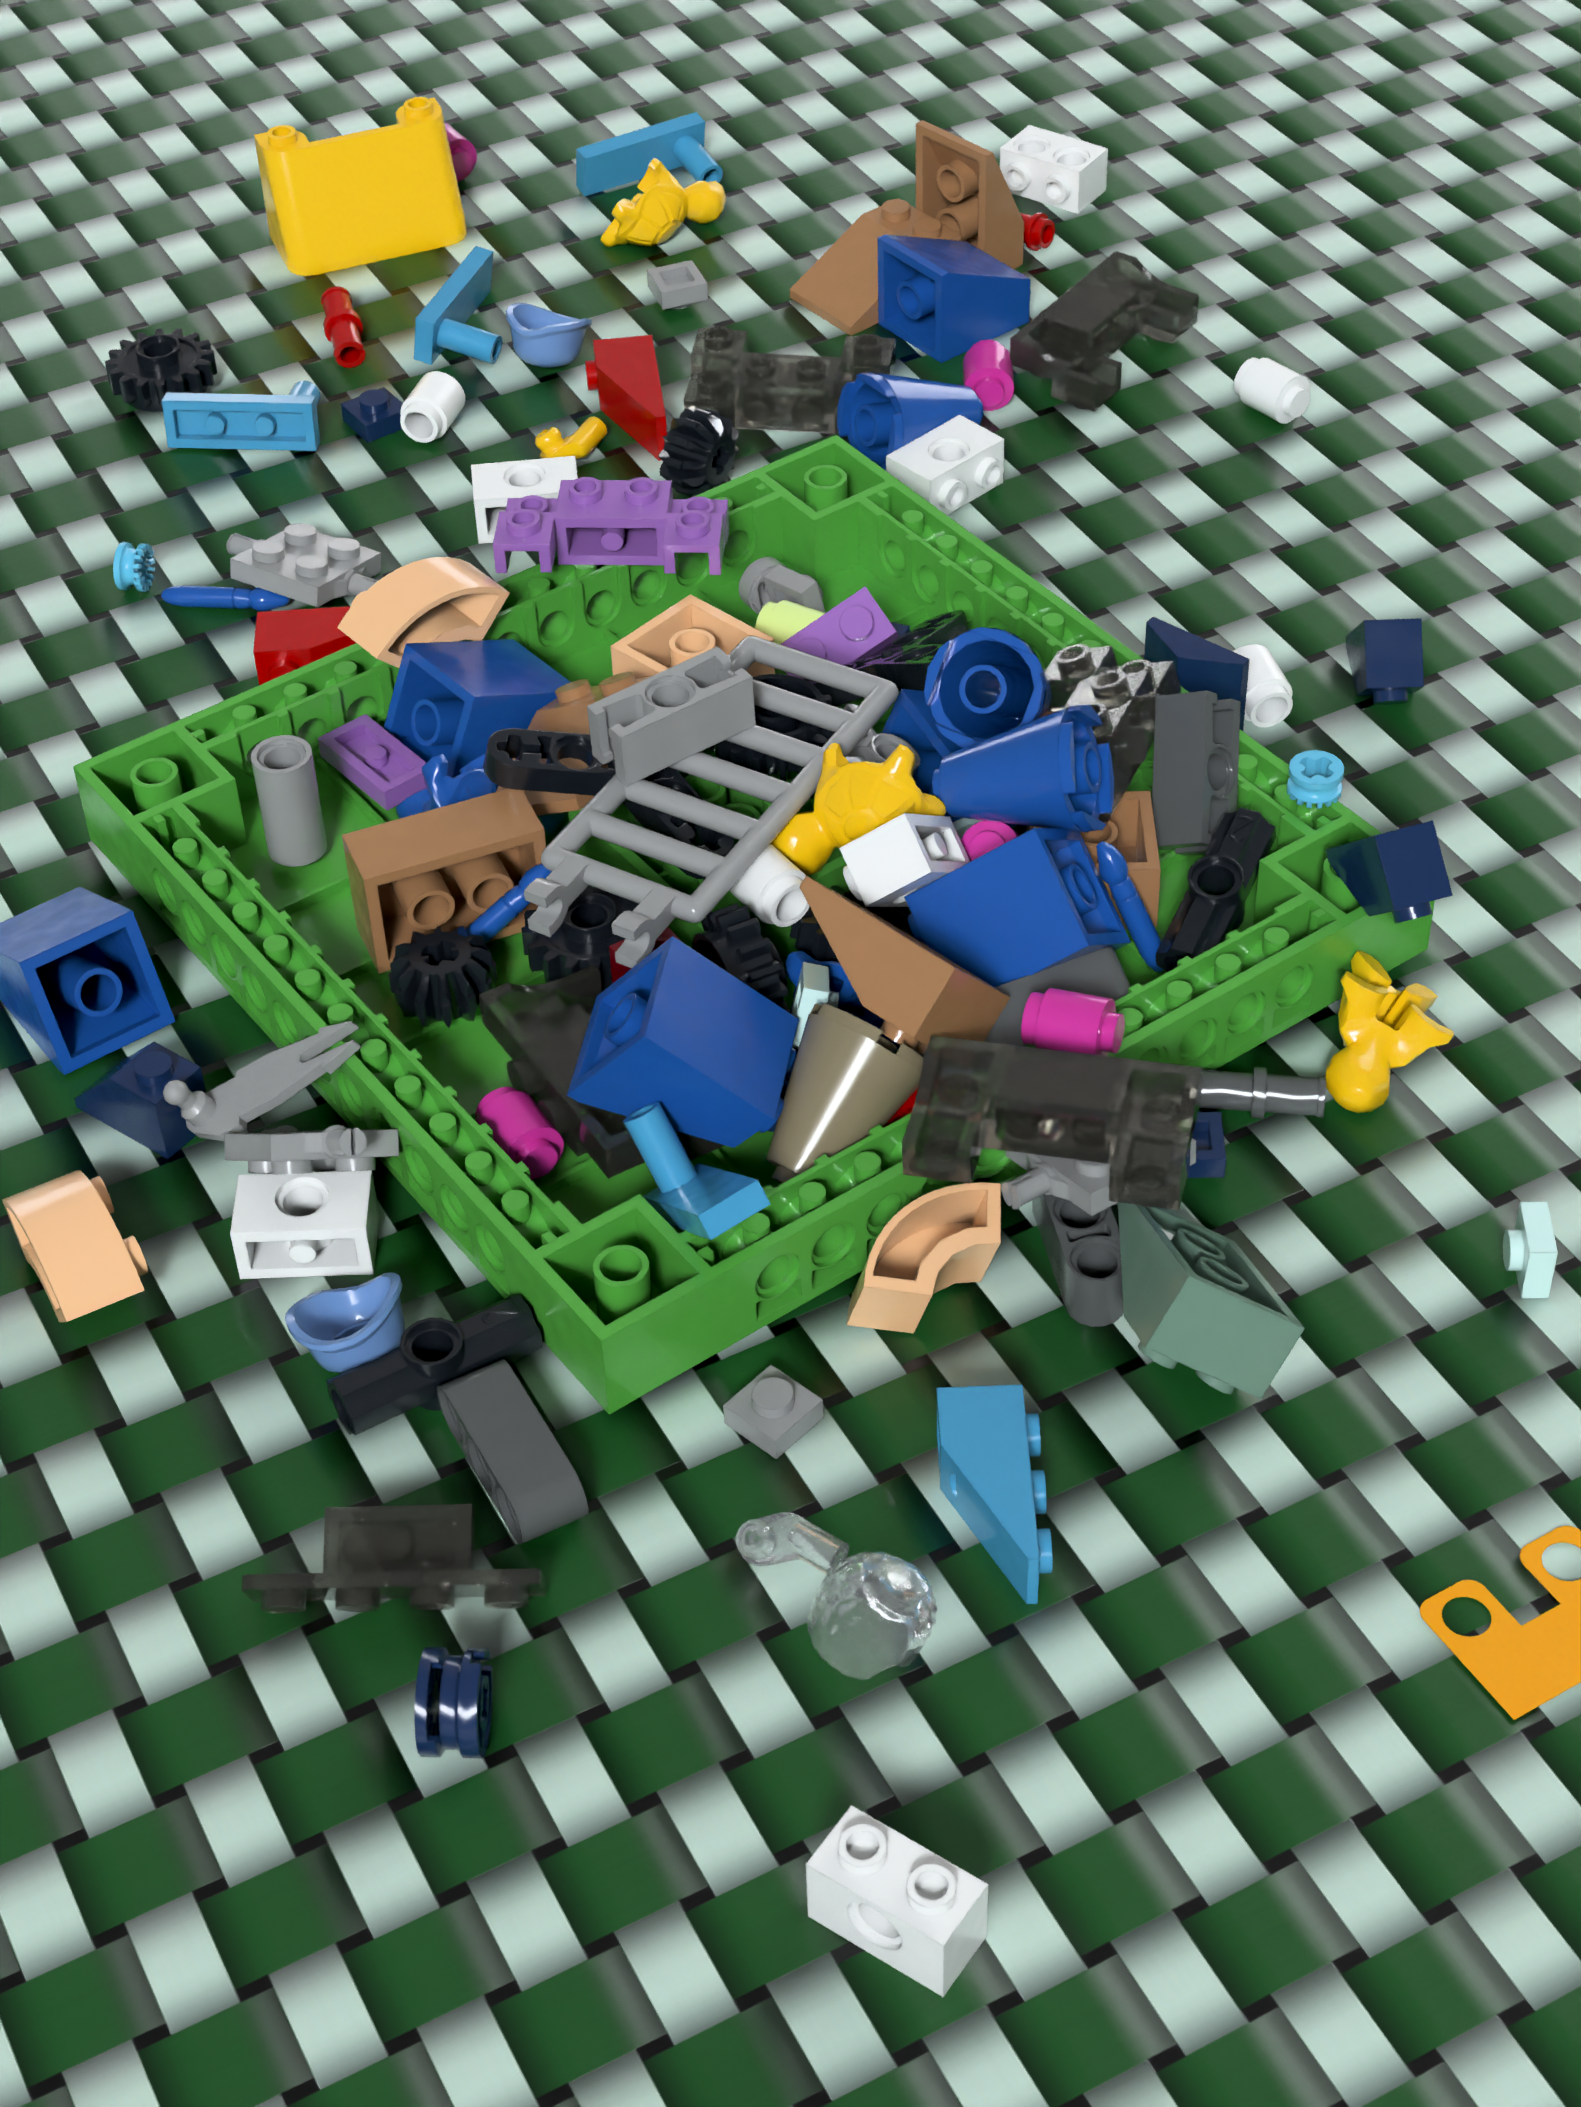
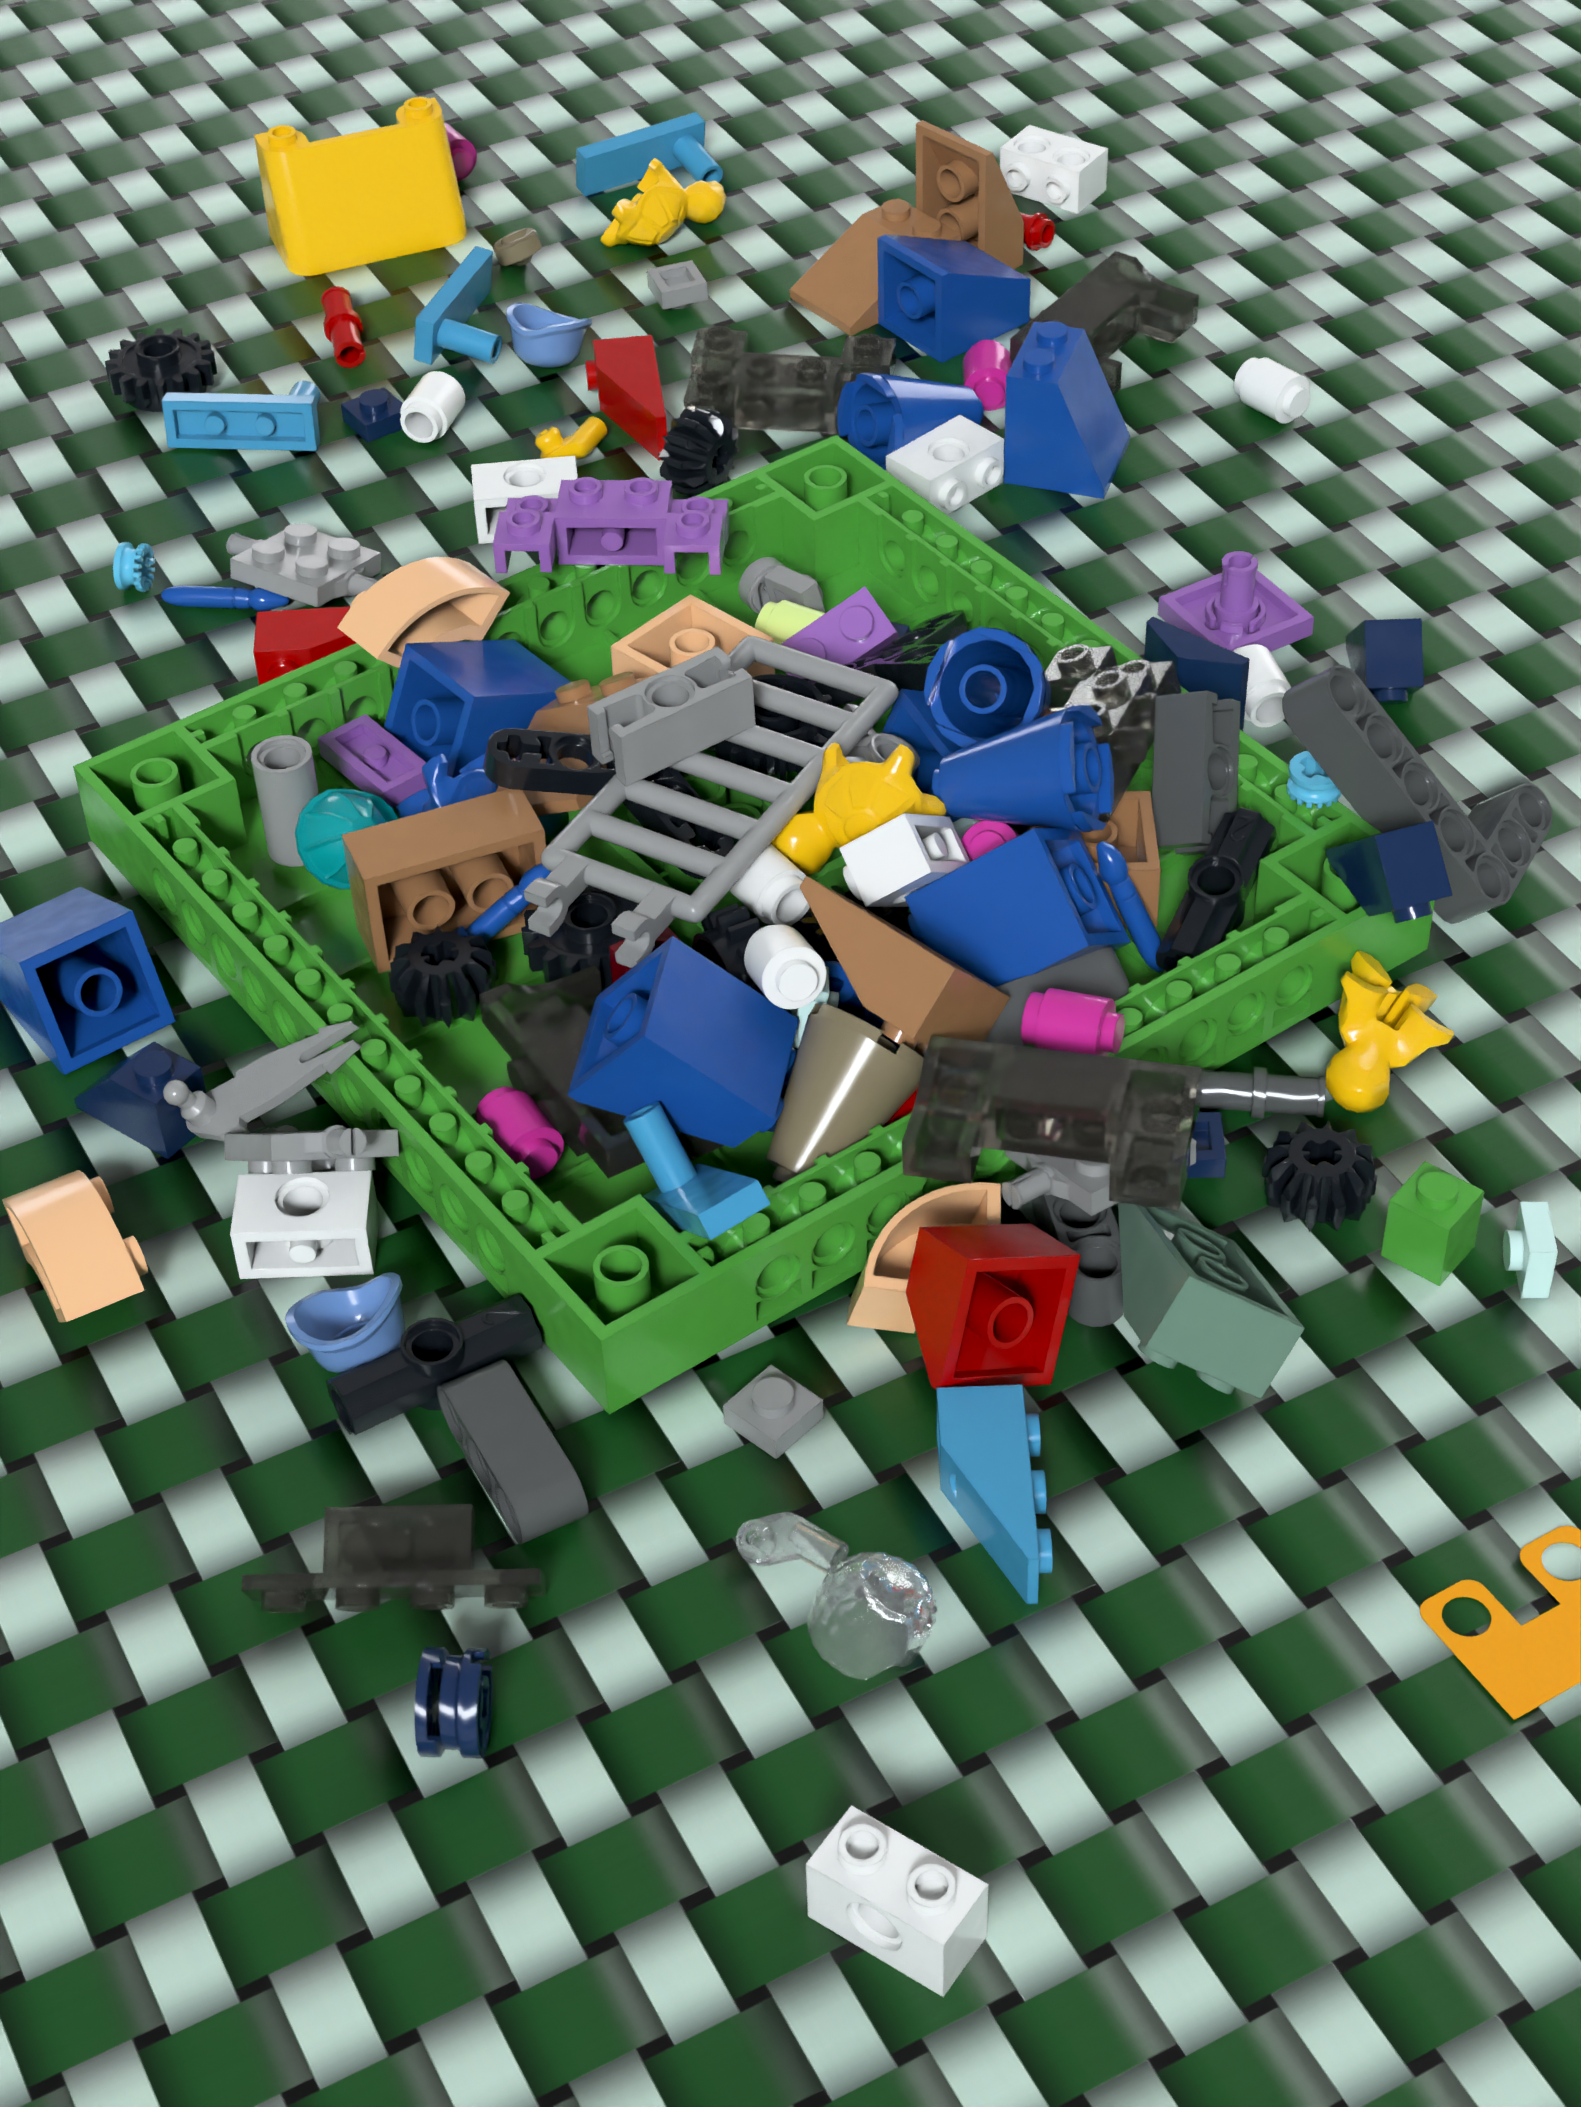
(324, 823): none -> teal piece
(517, 247): none -> dark tan tile
(784, 966): none -> white brick
(990, 1303): none -> red slope
(1061, 415): none -> blue slope
(1239, 606): none -> medium lavender plate
(1319, 1175): none -> black gear
(1397, 789): none -> dark grey beam
(1432, 1223): none -> bright green brick

